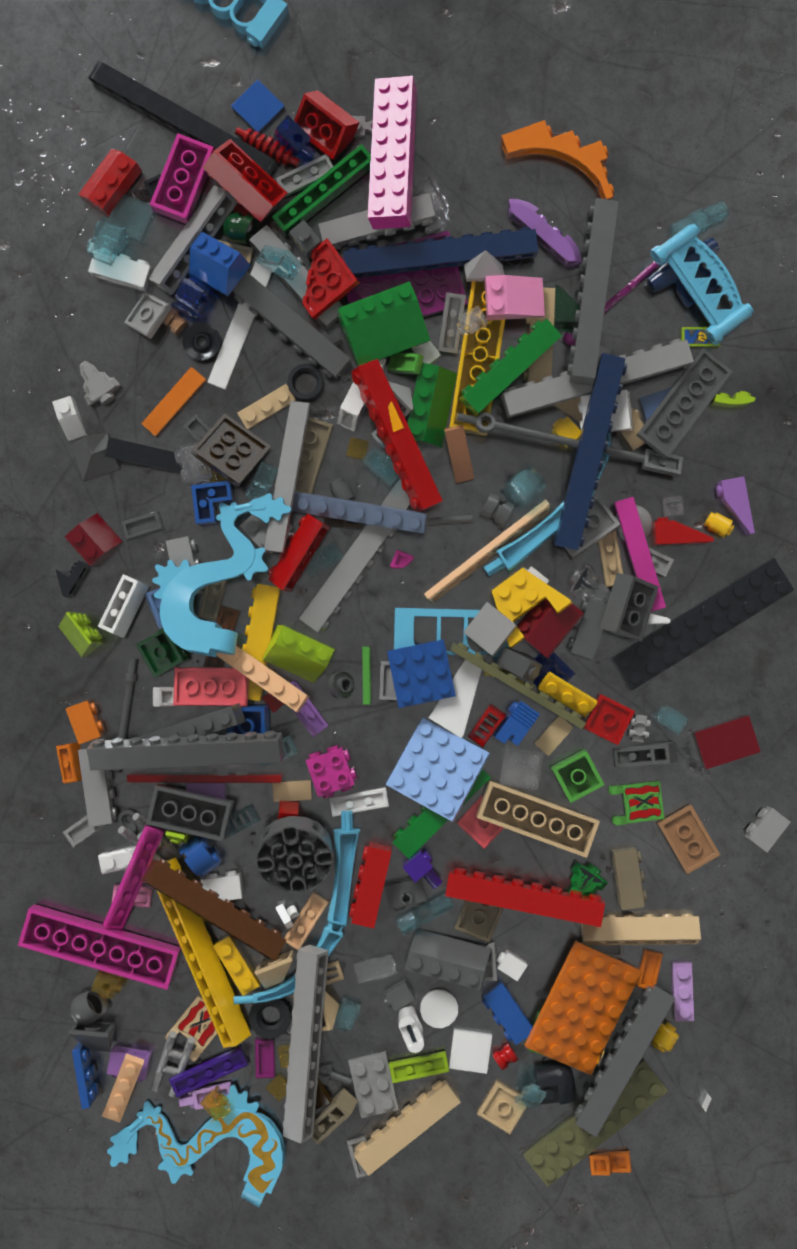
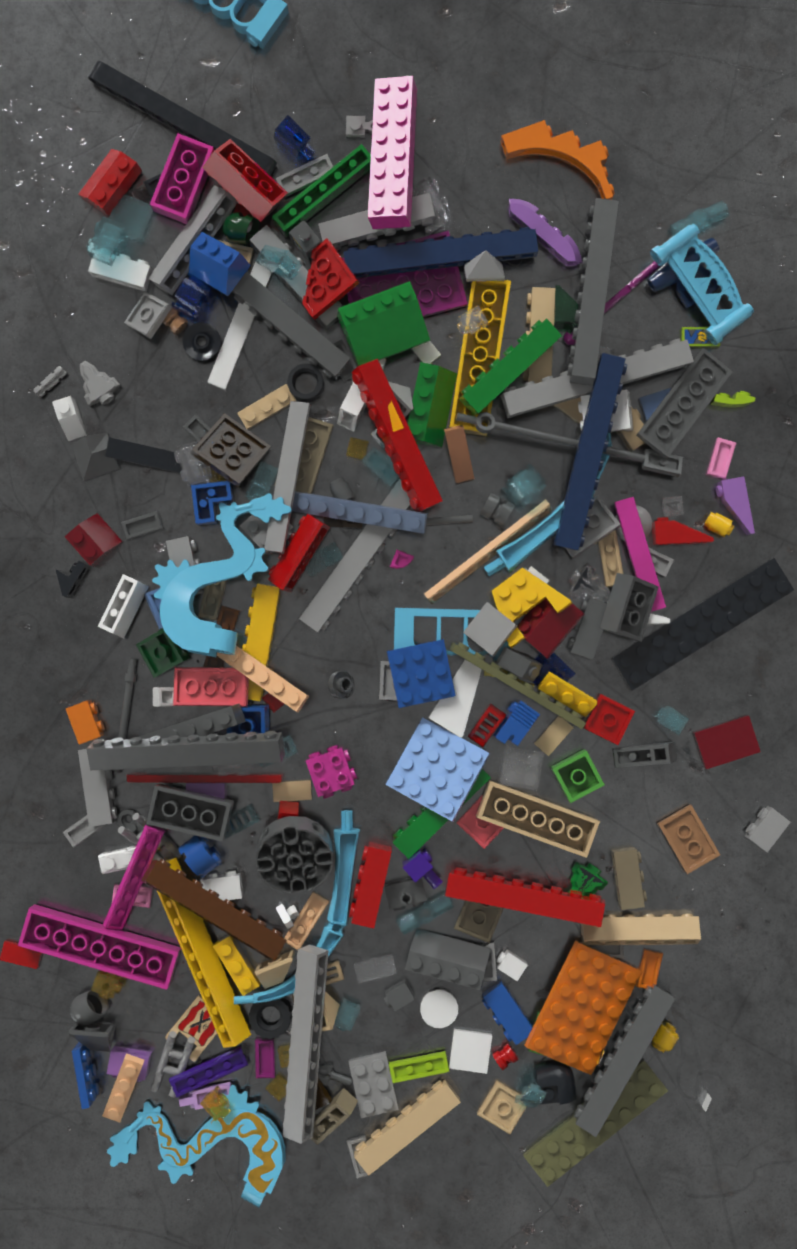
(19, 955): none -> red tile
(49, 382): none -> light grey axle
(69, 762): orange slope -> none
(80, 633): lime slope -> none
(173, 401): orange tile -> none
(177, 837): lime slope -> none
(258, 106): blue tile -> none
(268, 146): red piece -> none
(297, 653): lime slope -> none
(310, 716): medium lavender plate -> none
(326, 123): red slope -> none
(359, 801): white tile -> none
(366, 661): bright green tile -> none
(405, 363): bright green tile -> none
(411, 1028): white piece -> none
(449, 332): light grey plate -> none
(513, 297): bright pink slope -> none
(566, 428): yellow brick -> none
(610, 1162): orange slope -> none
(639, 724): light grey piece -> none
(641, 802): flag -> none
(683, 991): lavender plate -> none
(721, 458): none -> bright pink tile

